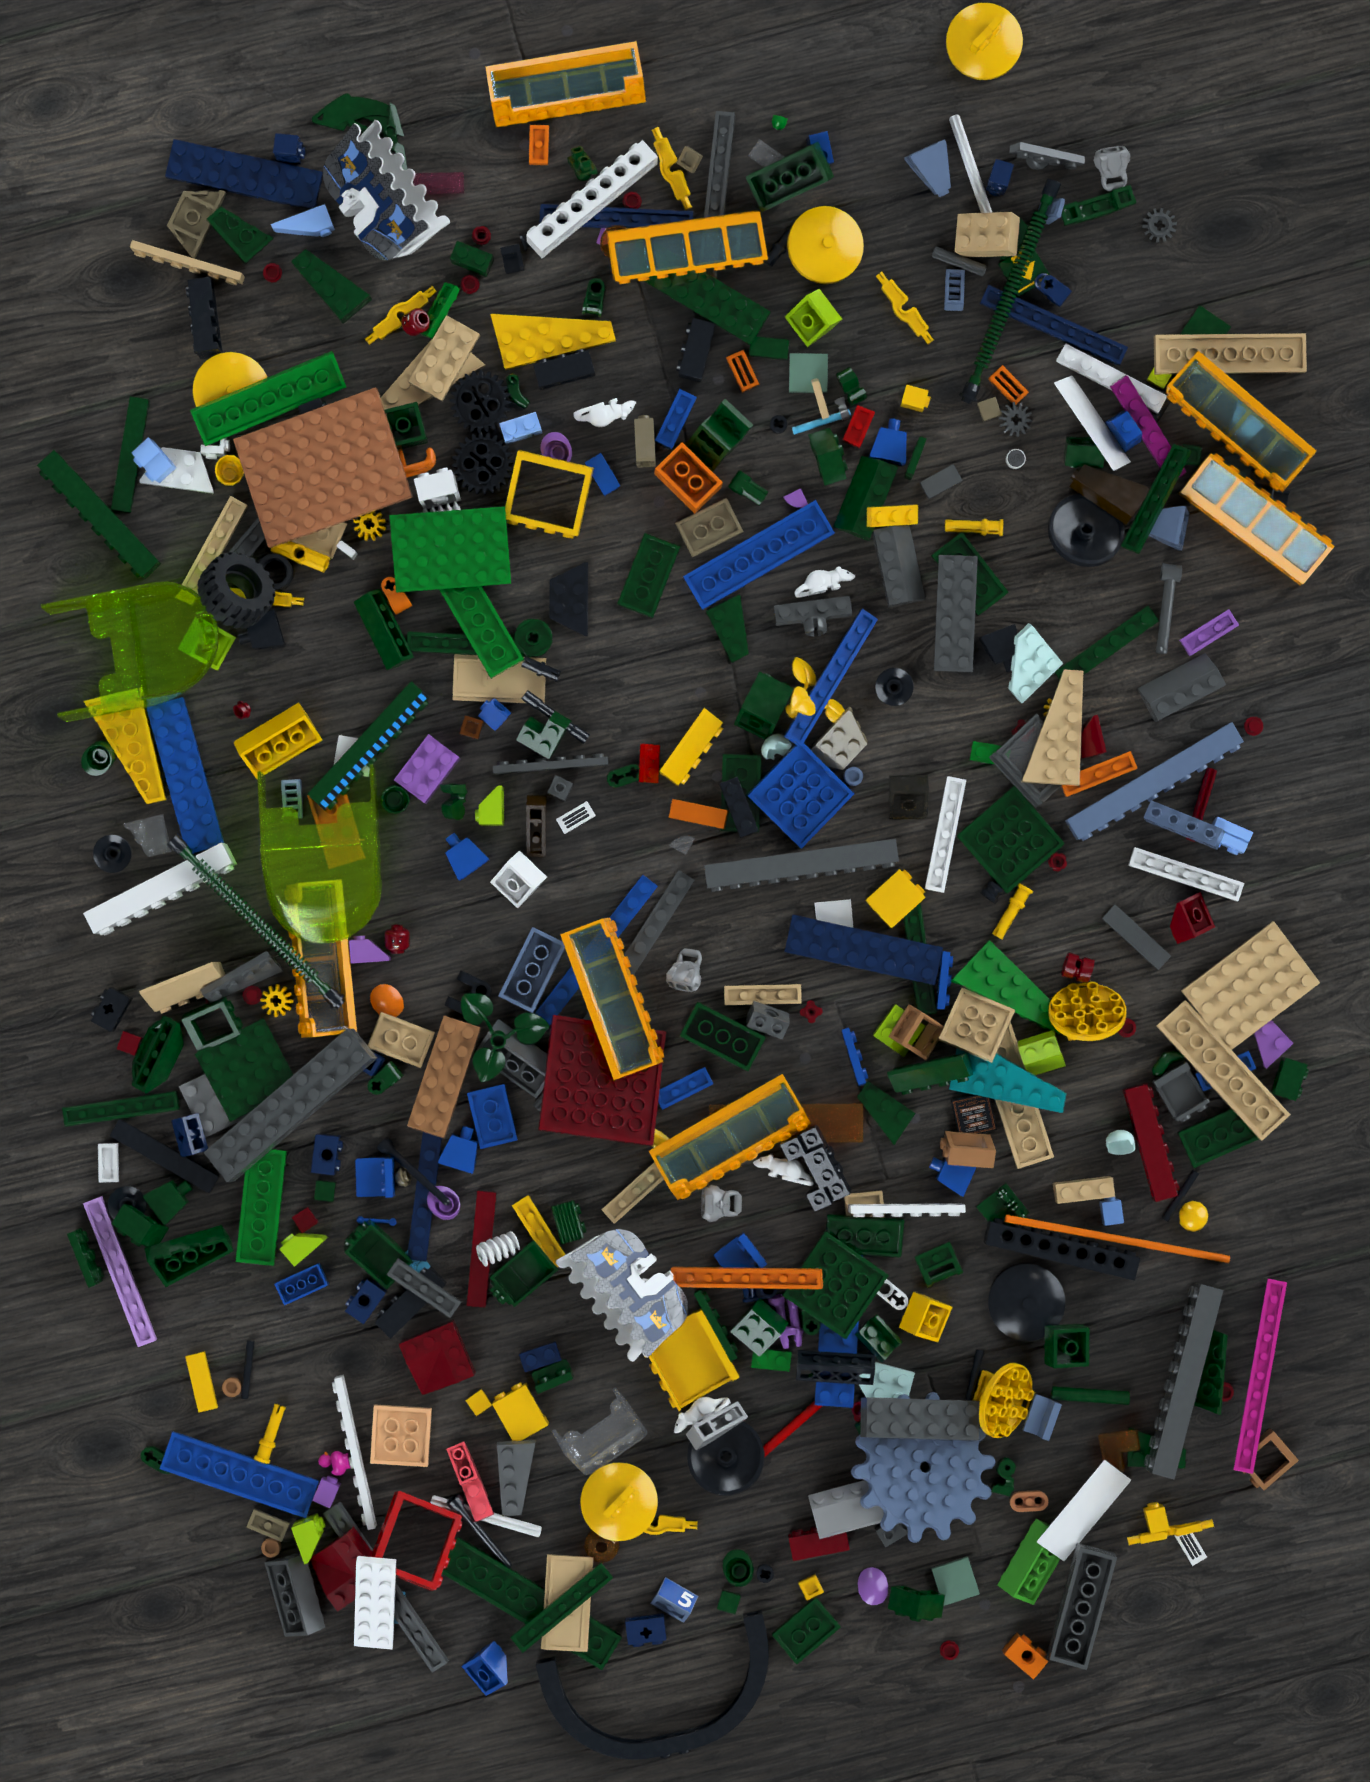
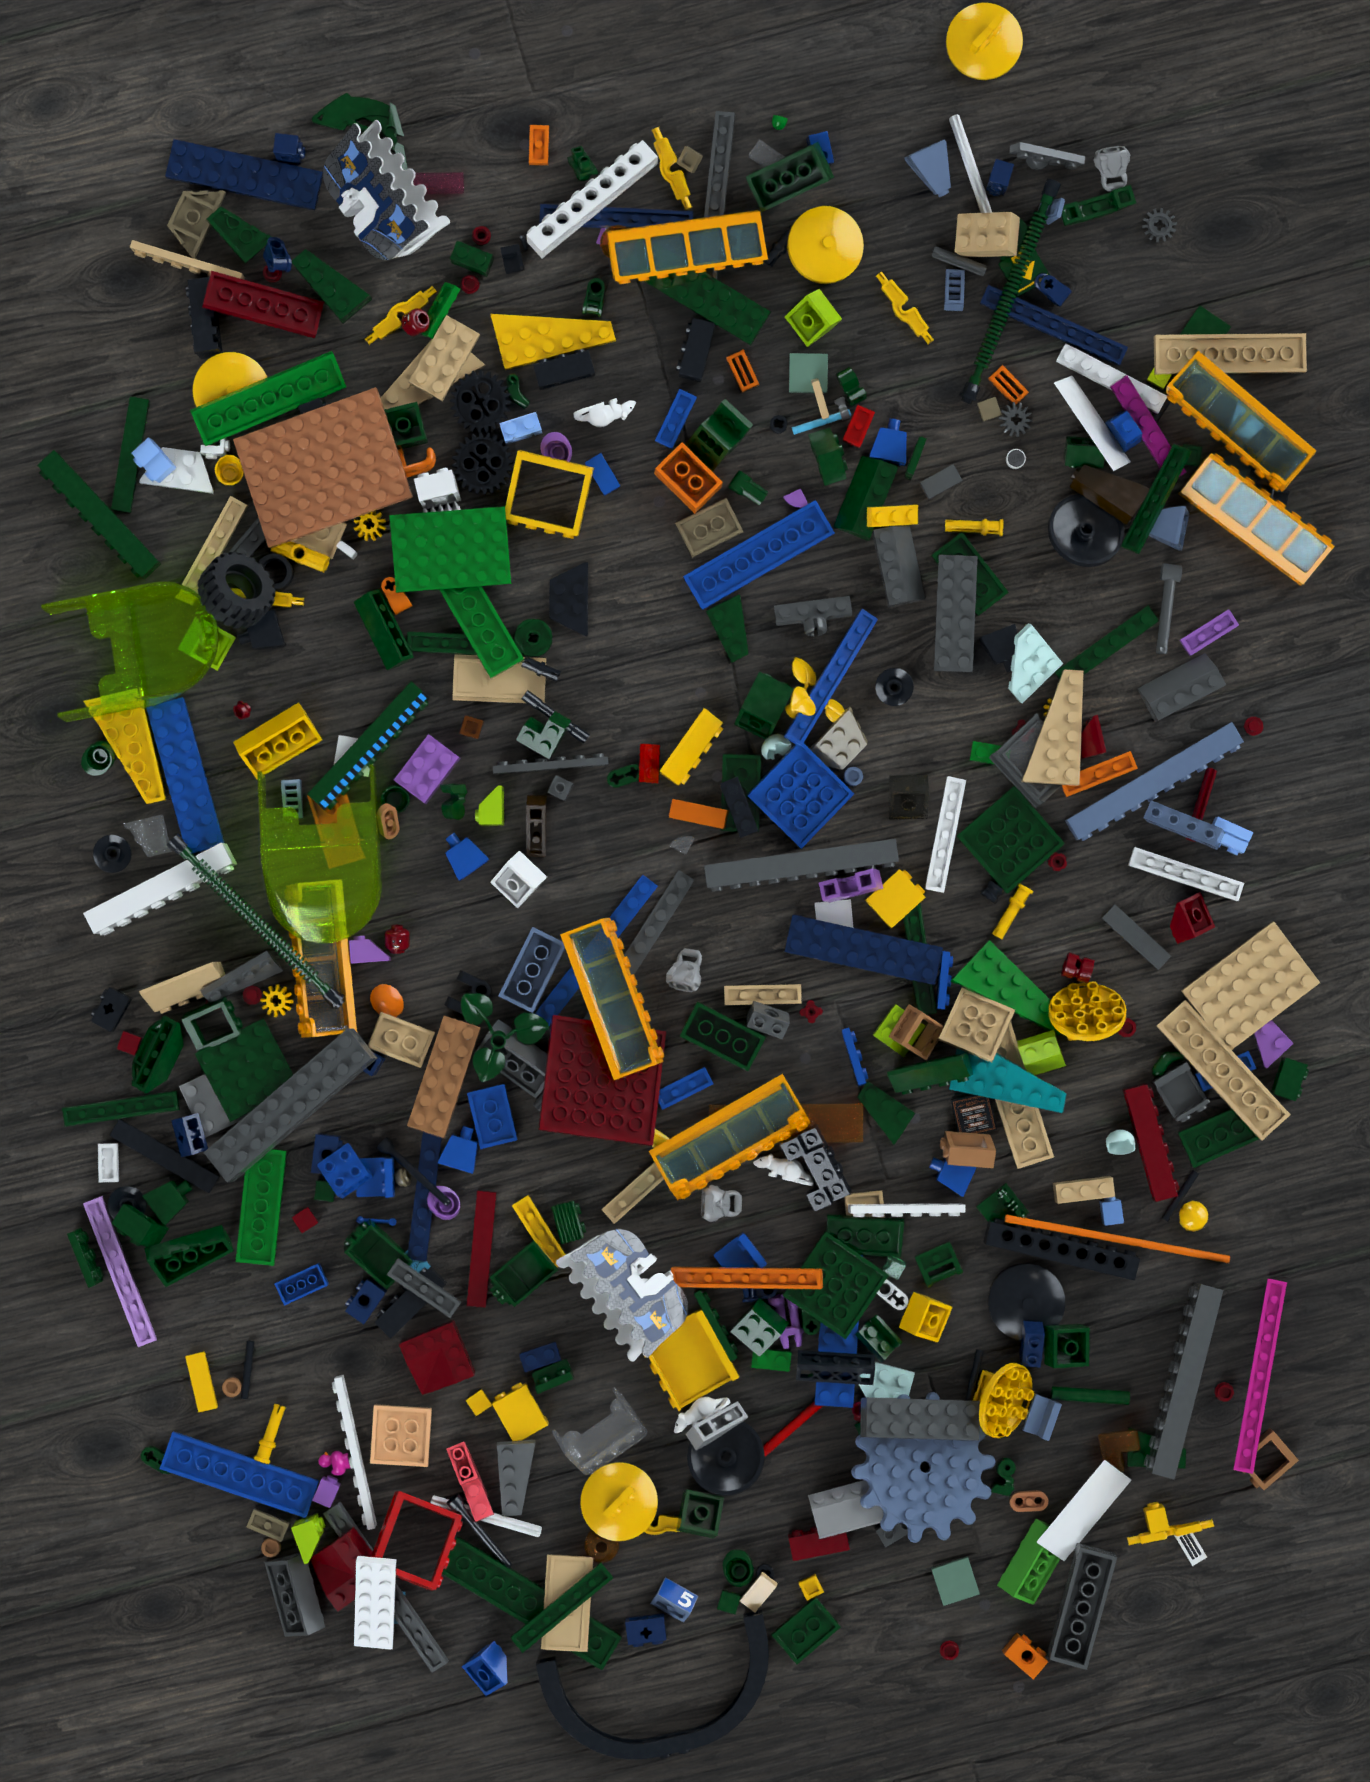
(263, 304): none -> dark red plate
(277, 255): none -> dark blue piece
(301, 1245): lime slope -> none
(309, 223): light blue slope -> none
(344, 1171): none -> blue bracket
(387, 1076): dark green piece -> none
(388, 821): none -> nougat plate
(494, 713): blue brick -> none
(497, 1247): white piece -> none
(566, 84): window -> none
(575, 817): white sticker -> none
(632, 200): dark red plate -> none
(644, 441): dark tan slope -> none
(648, 575): dark green tile -> none
(700, 1513): none -> dark green brick
(758, 1592): none -> tan tile
(769, 348): dark green tile -> none
(820, 580): white animal -> none
(843, 888): none -> medium lavender arch
(872, 1586): medium lavender hat -> none
(894, 1267): none -> tile
(915, 398): yellow brick -> none
(916, 1603): dark green brick -> none
(1032, 1344): none -> dark blue brick
(1212, 1379): dark green wing -> none

